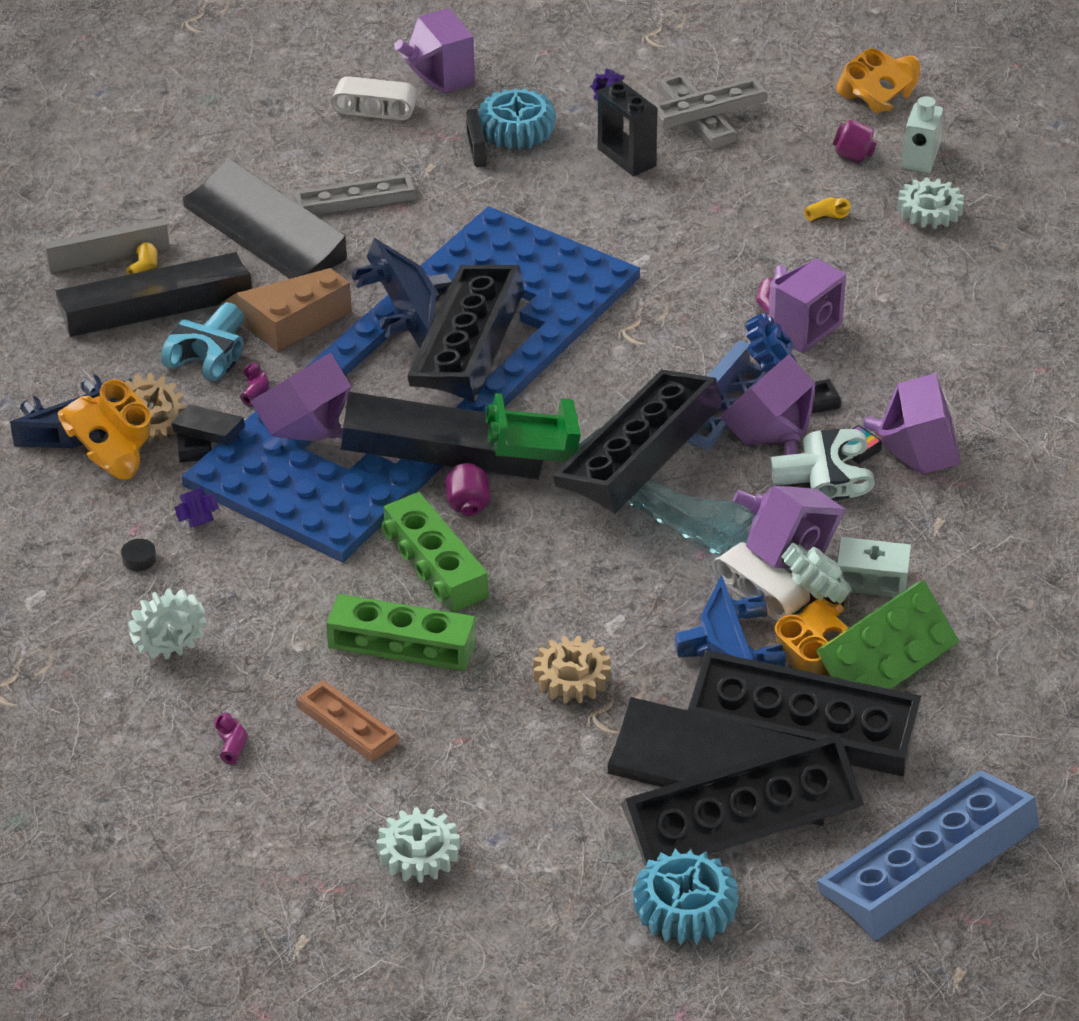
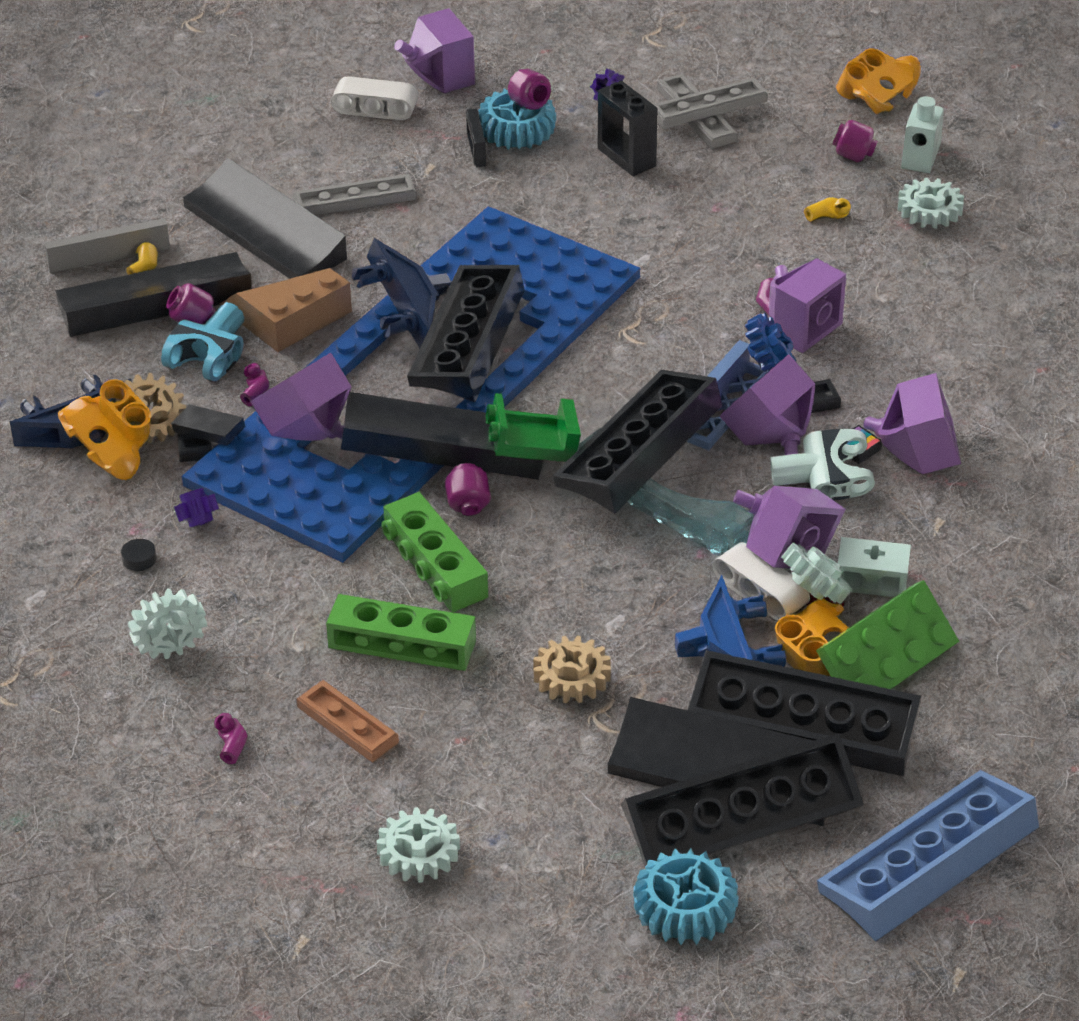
(190, 304): none -> magenta head
(529, 89): none -> magenta head

